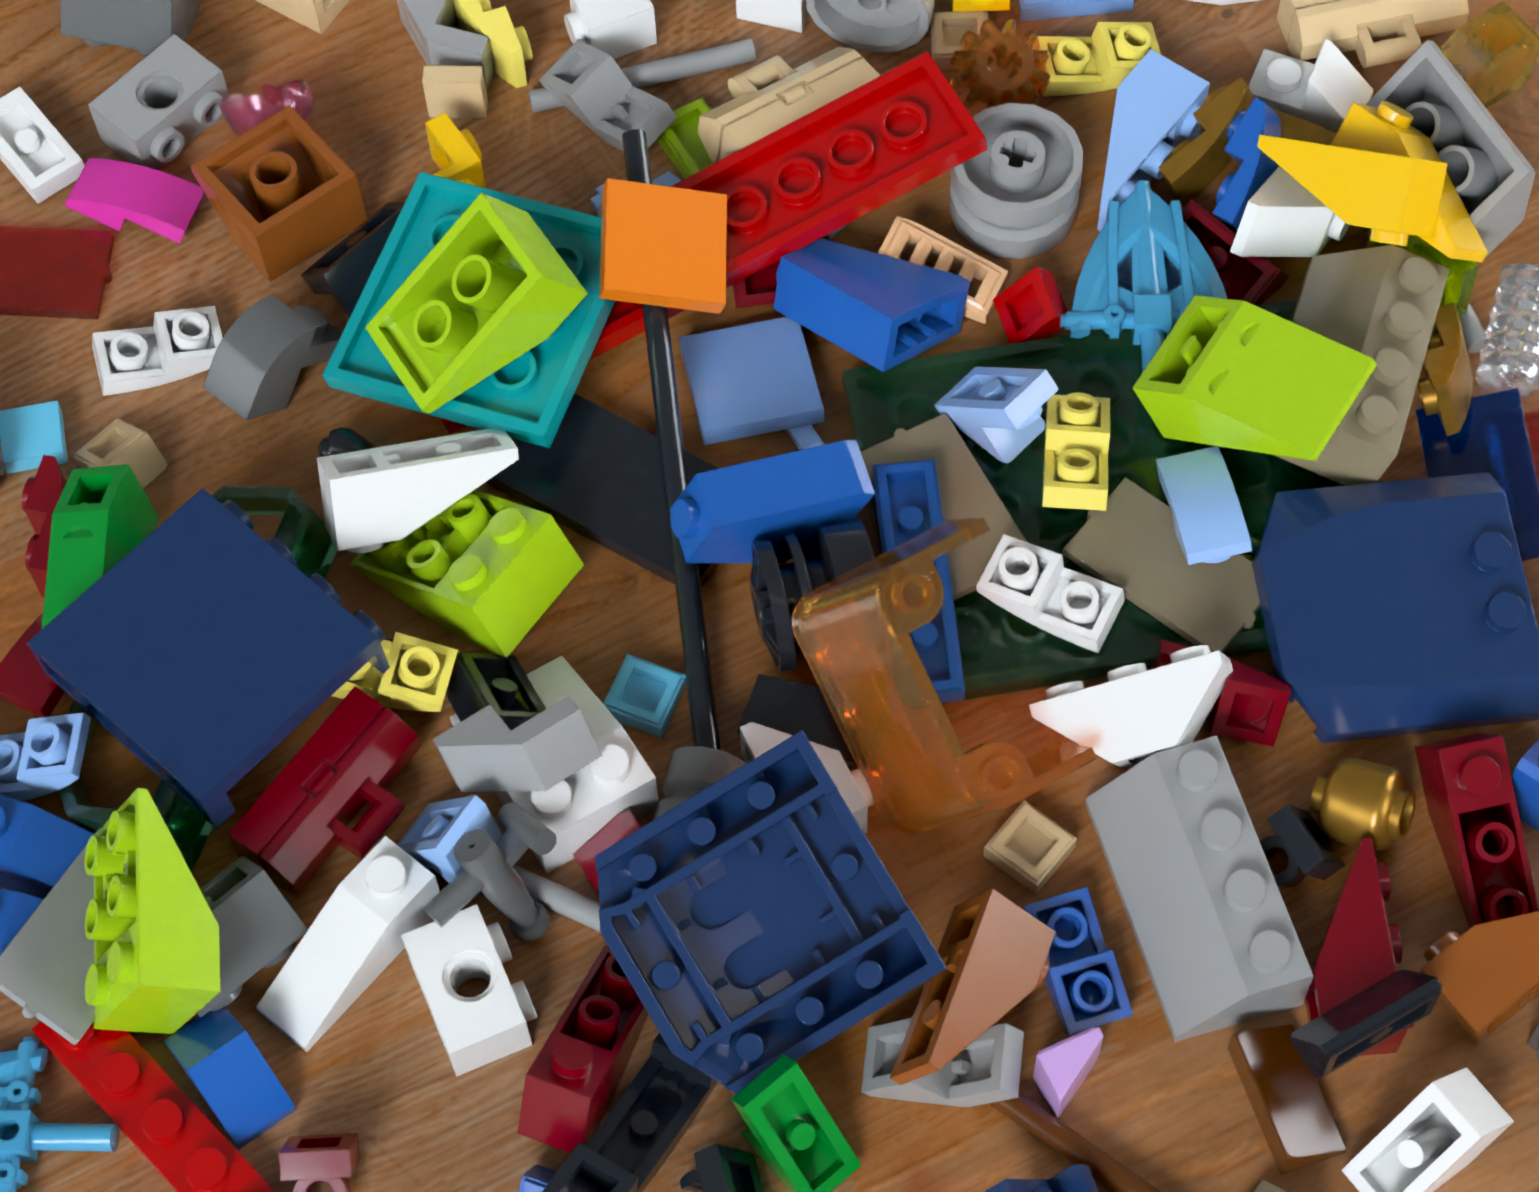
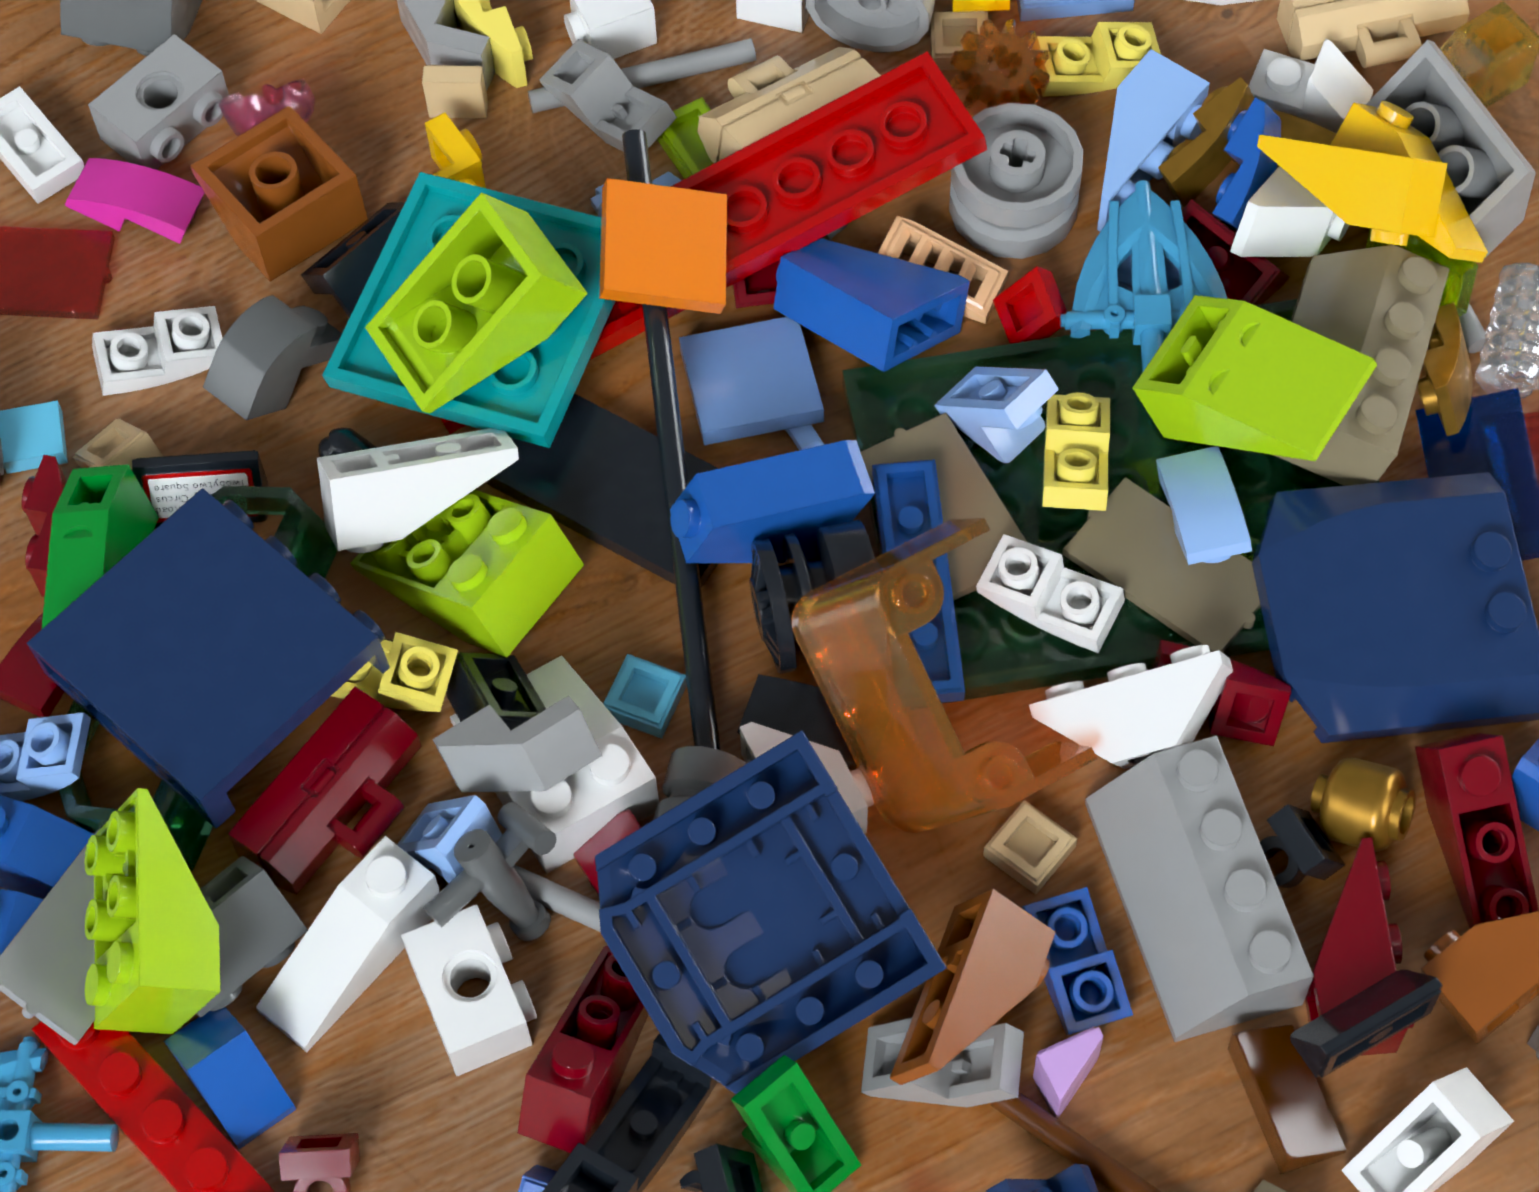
(176, 479): none -> slope

